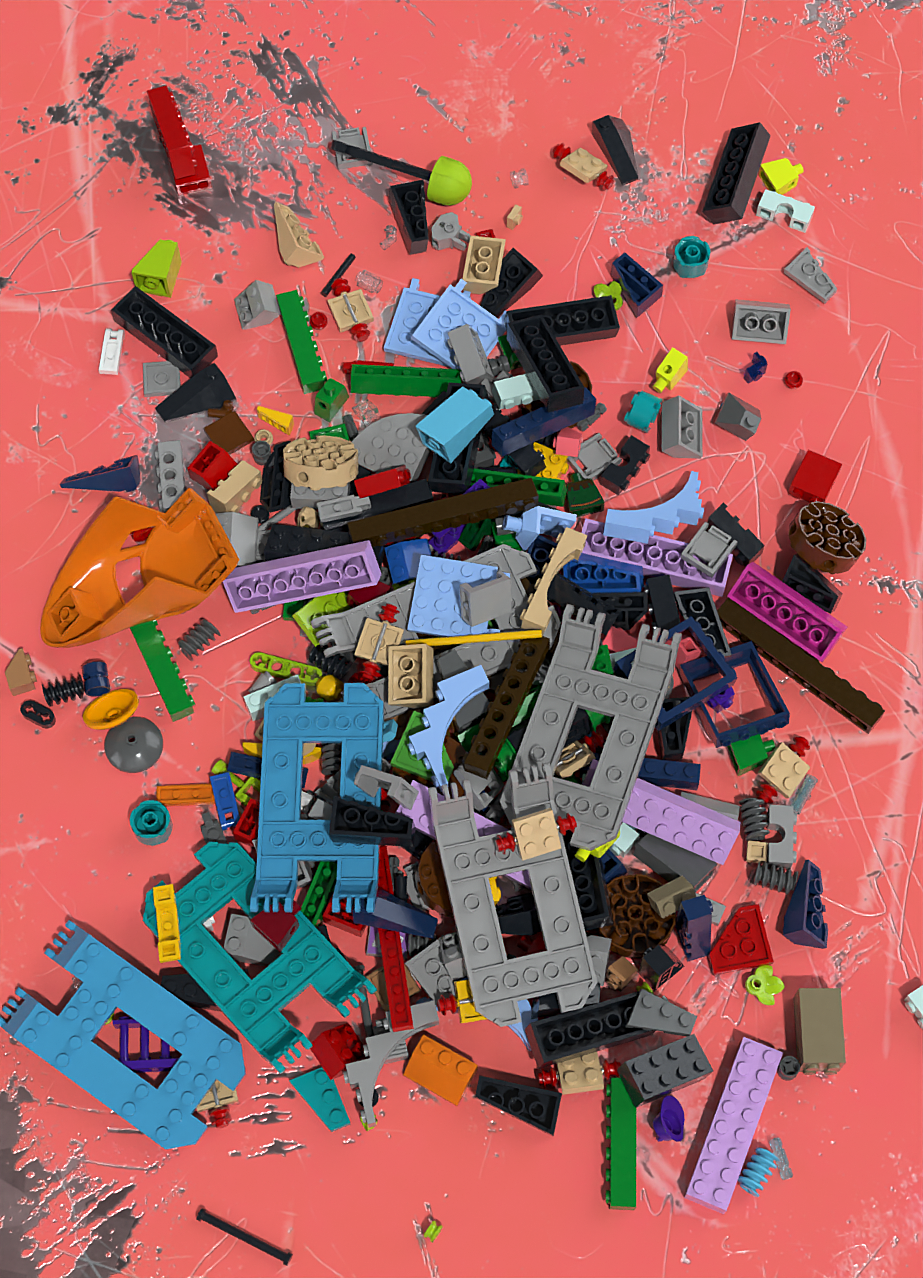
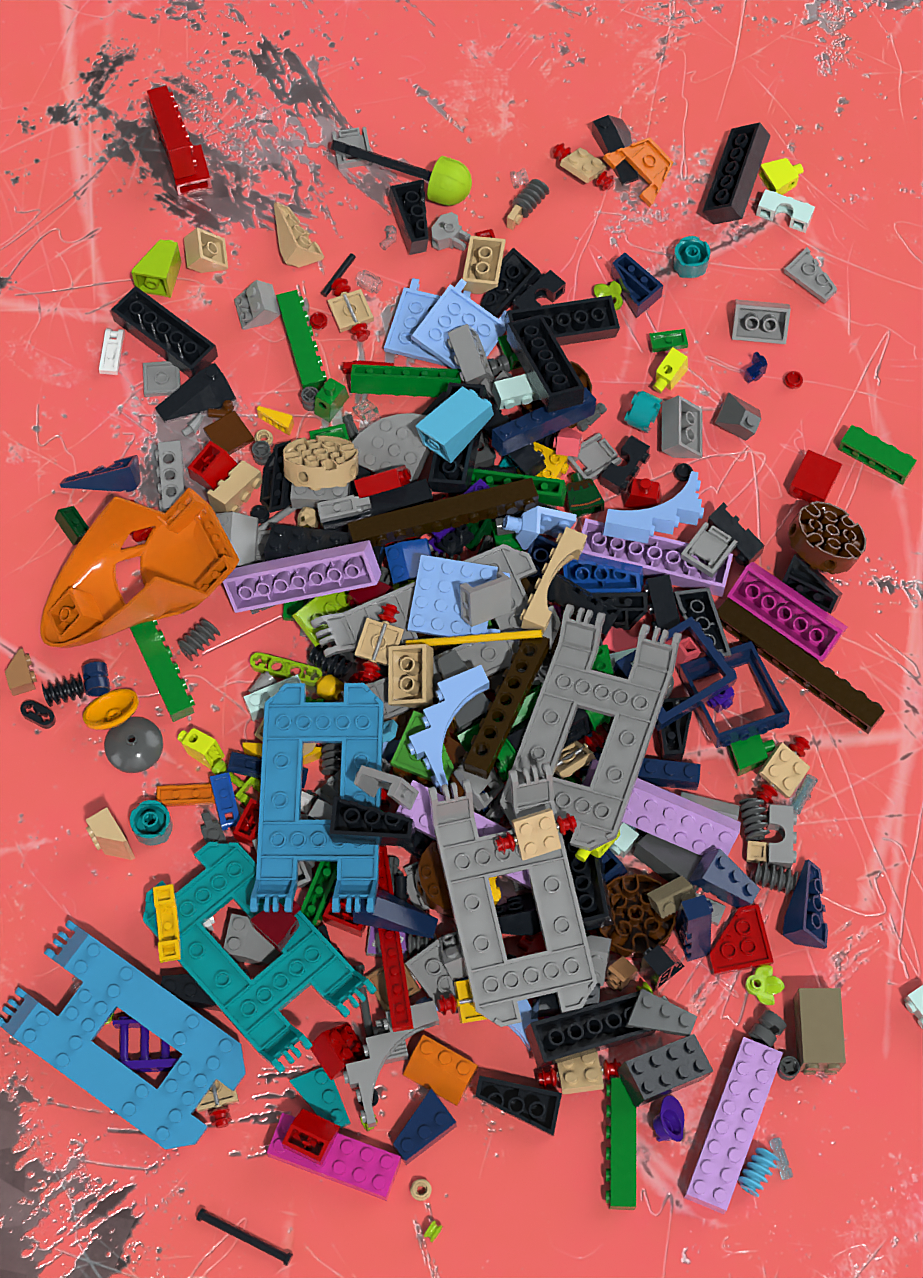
(71, 524): none -> dark green slope
(108, 836): none -> tan slope
(193, 425): none -> light grey bar
(201, 747): none -> neon yellow torso
(205, 251): none -> tan slope
(263, 115): none -> clear tile
(308, 398): none -> dark grey wheel
(310, 1136): none -> red slope
(346, 1163): none -> dark pink brick
(421, 1183): none -> tan plate
(424, 1128): none -> dark blue wedge
(455, 541): none -> black hips
(531, 196): none -> dark grey piece
(547, 286): none -> black arch
(643, 494): none -> red torso
(648, 161): none -> orange wing
(666, 340): none -> green plate
(683, 472): none -> black plate
(723, 878): none -> dark blue wedge
(769, 1027): none -> dark grey wheel
(877, 454): none -> green brick

